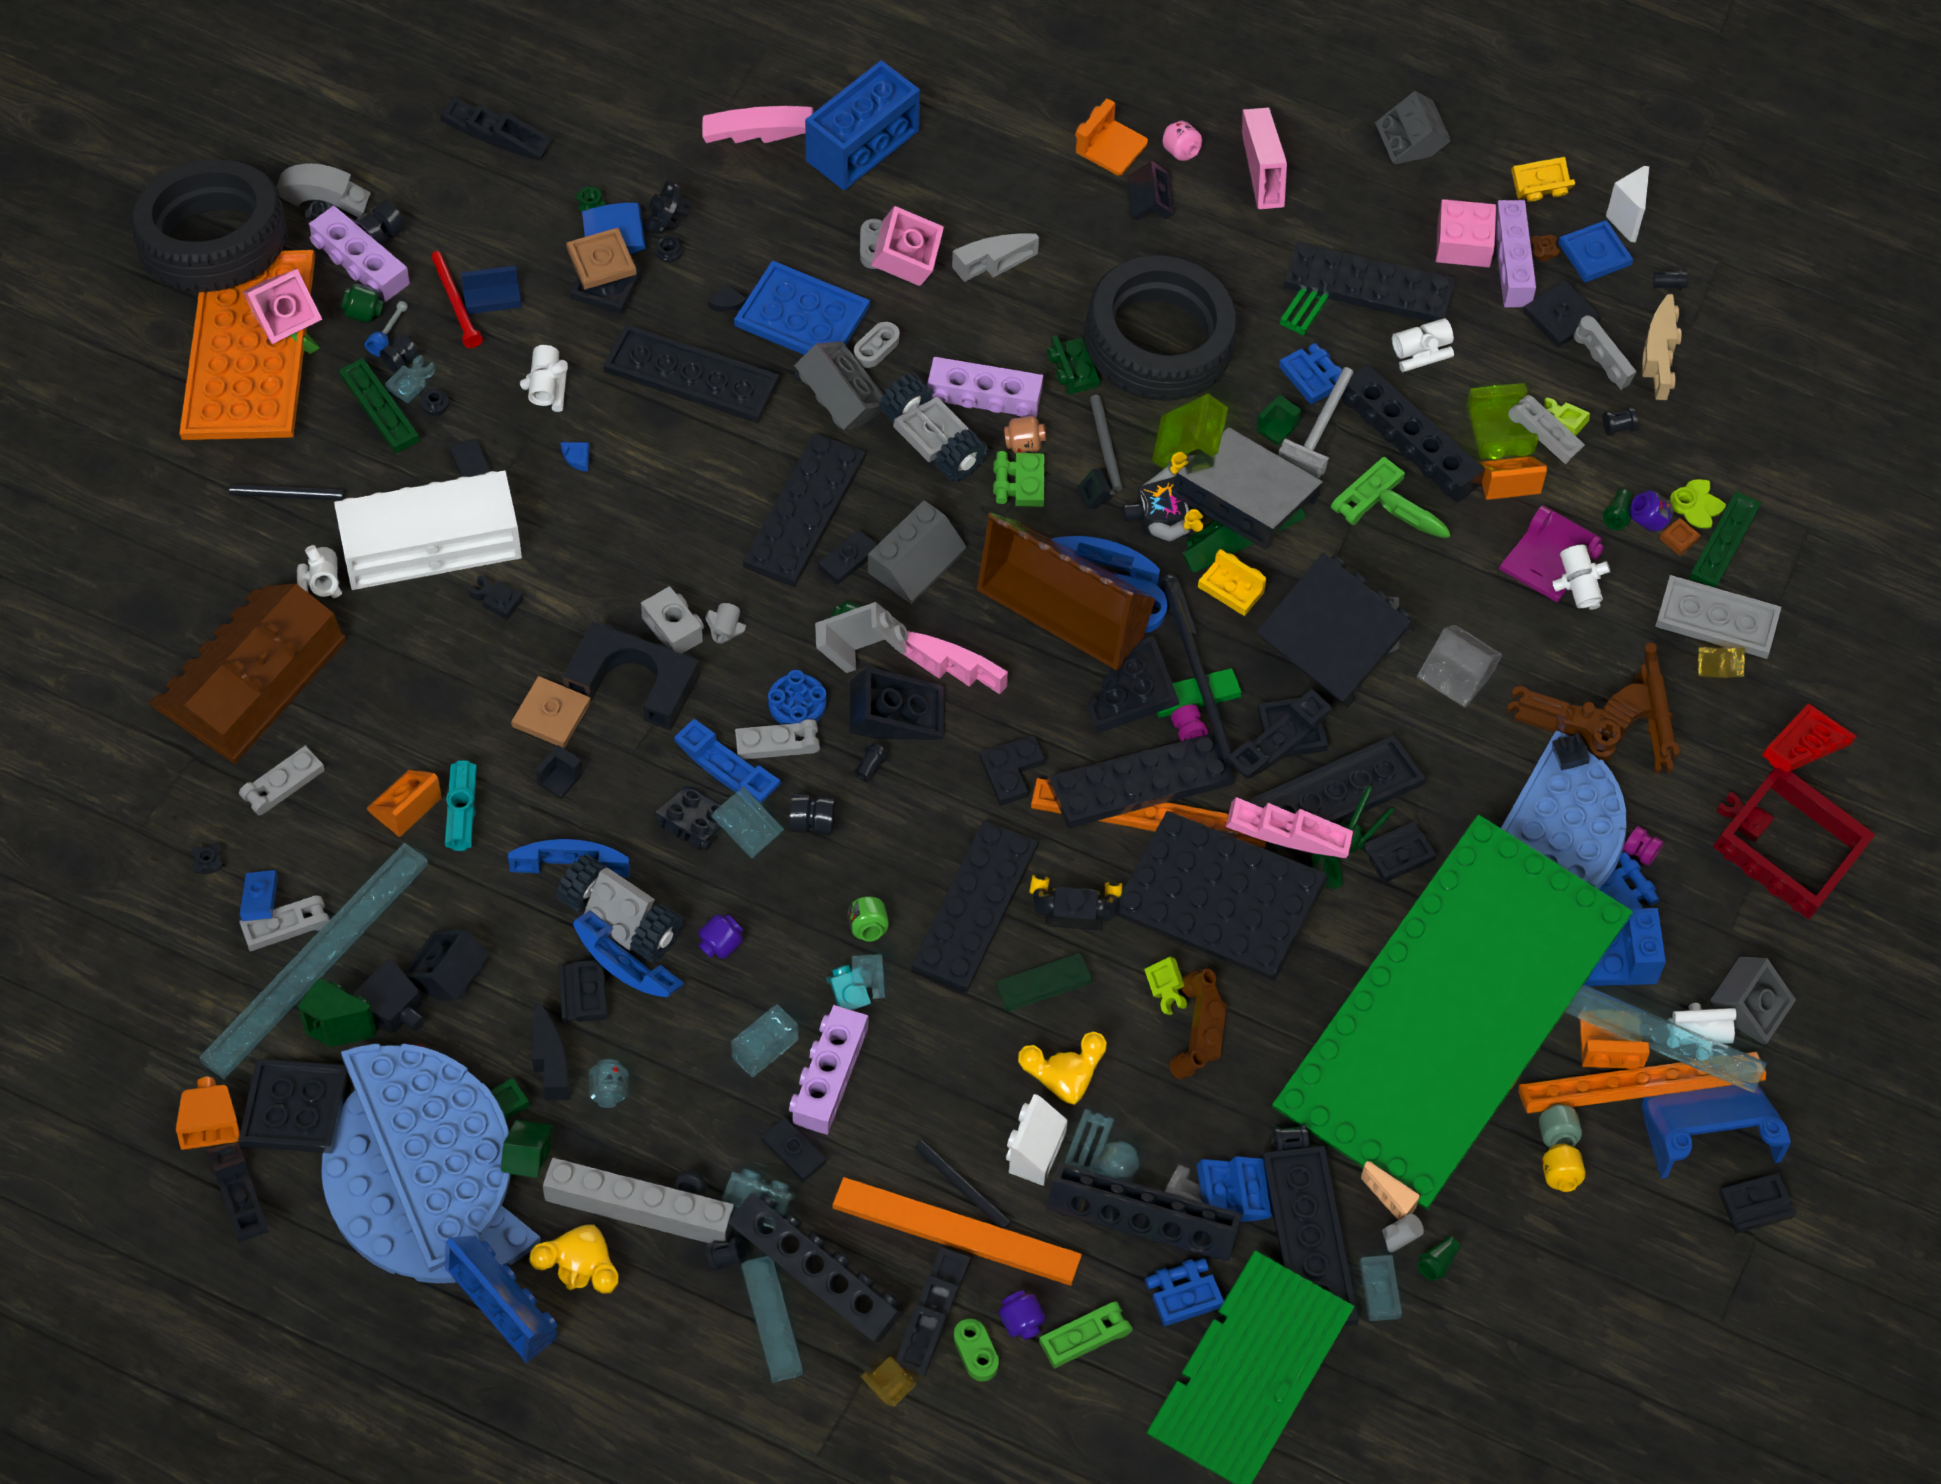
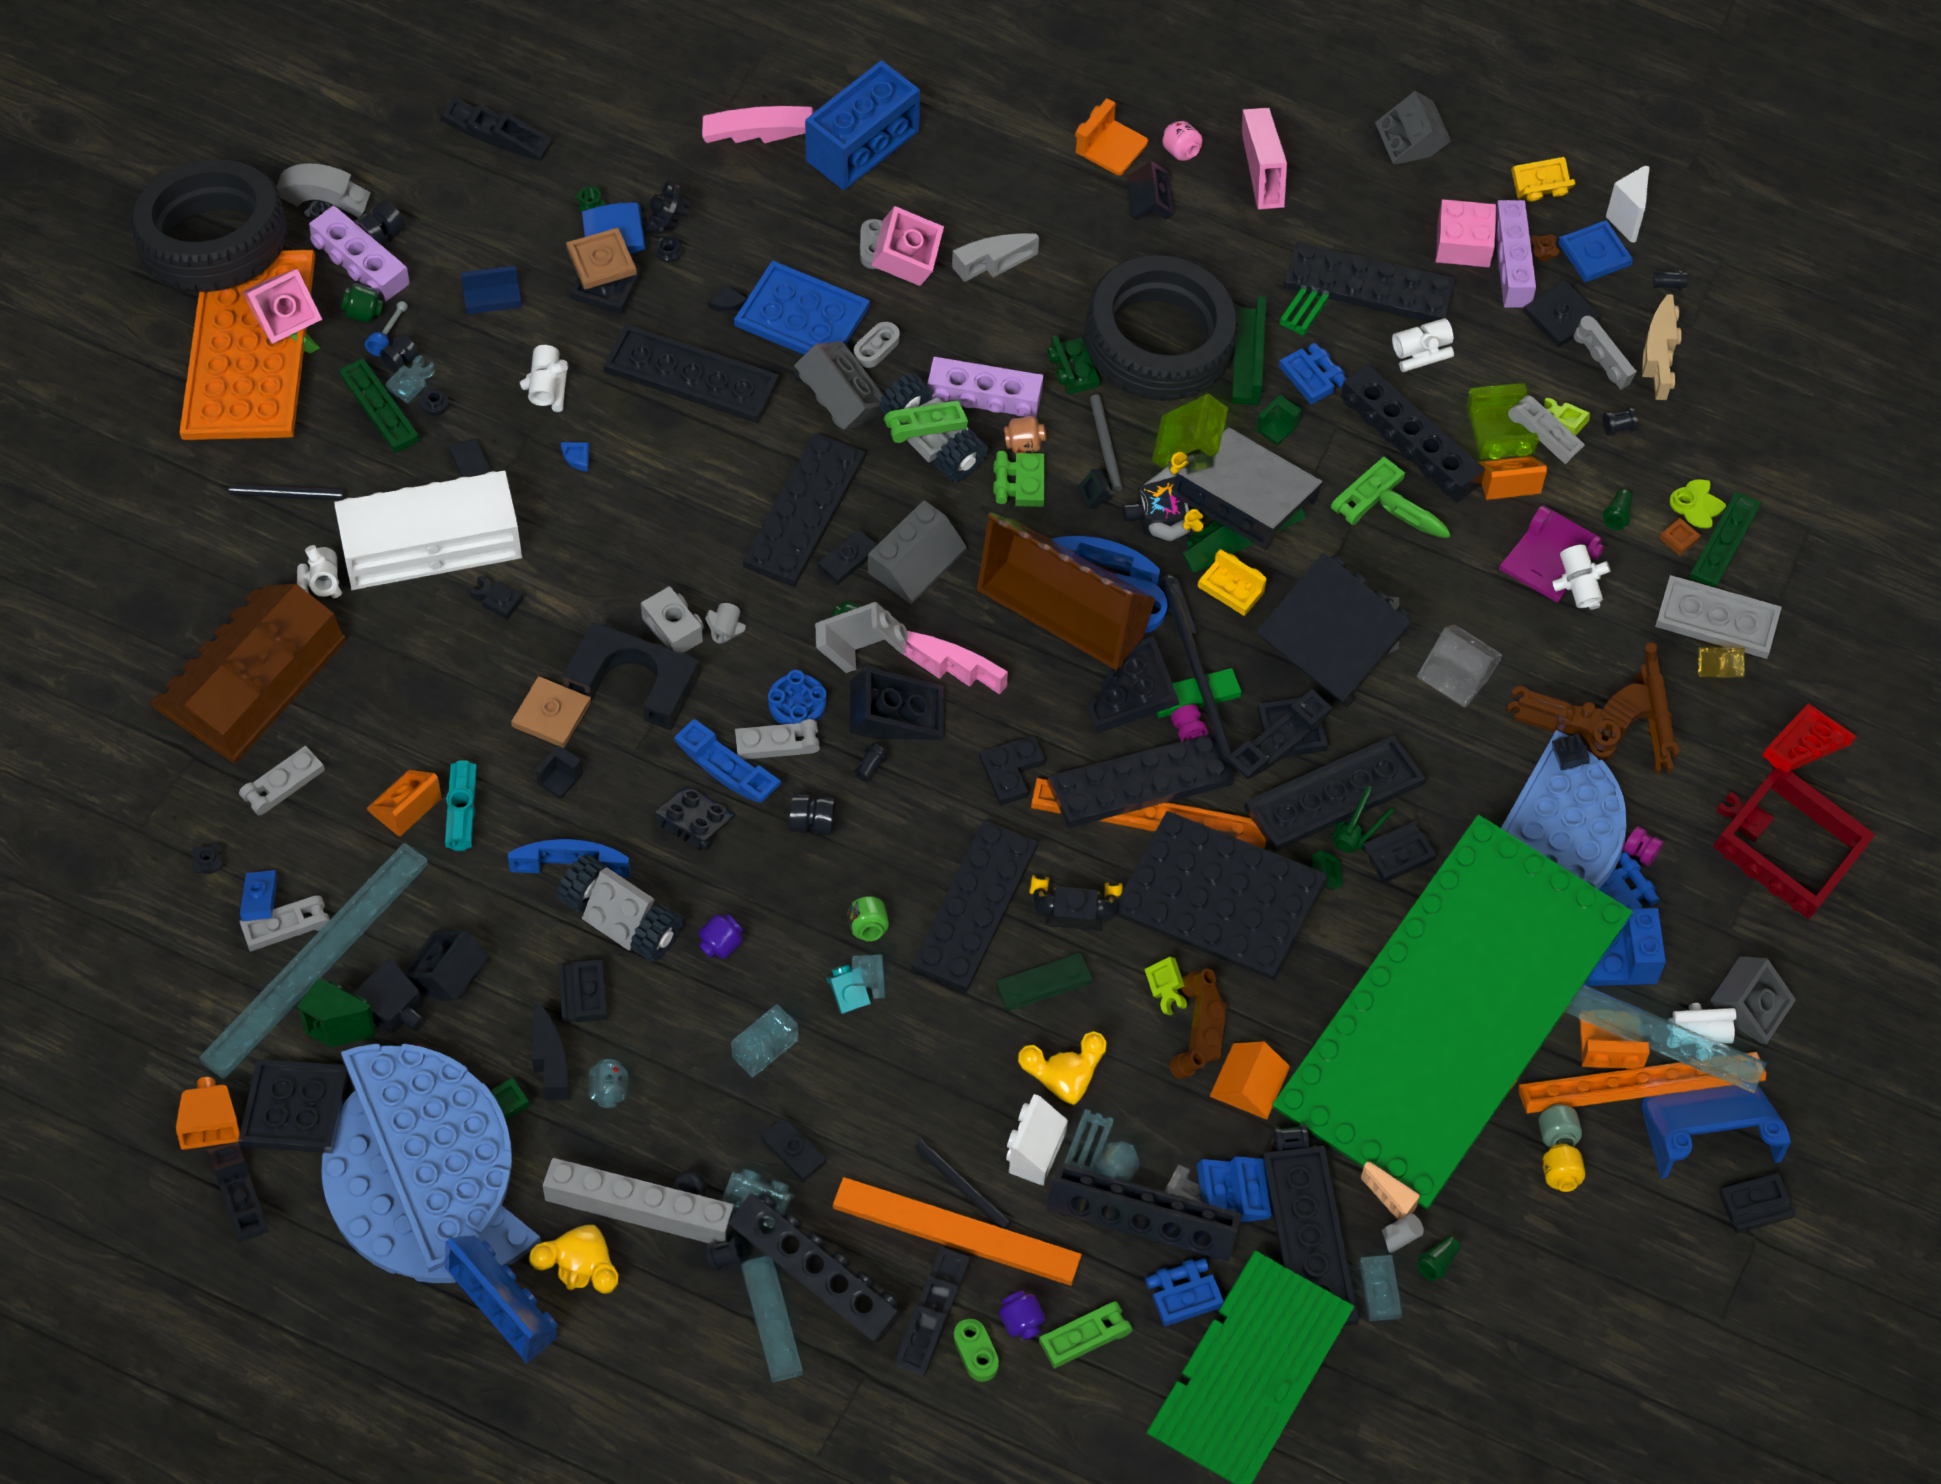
(471, 337): red bar -> none
(526, 1148): dark green panel -> none
(595, 936): blue slope -> none
(747, 822): clear light blue plate -> none
(819, 1113): lavender brick -> none
(889, 1382): clear yellow panel -> none
(925, 420): none -> bright green plate
(1249, 354): none -> dark green fence
(1251, 1078): none -> orange slope
(1296, 831): bright pink slope -> none
(1304, 456): light grey piece -> none
(1651, 510): dark purple head -> none

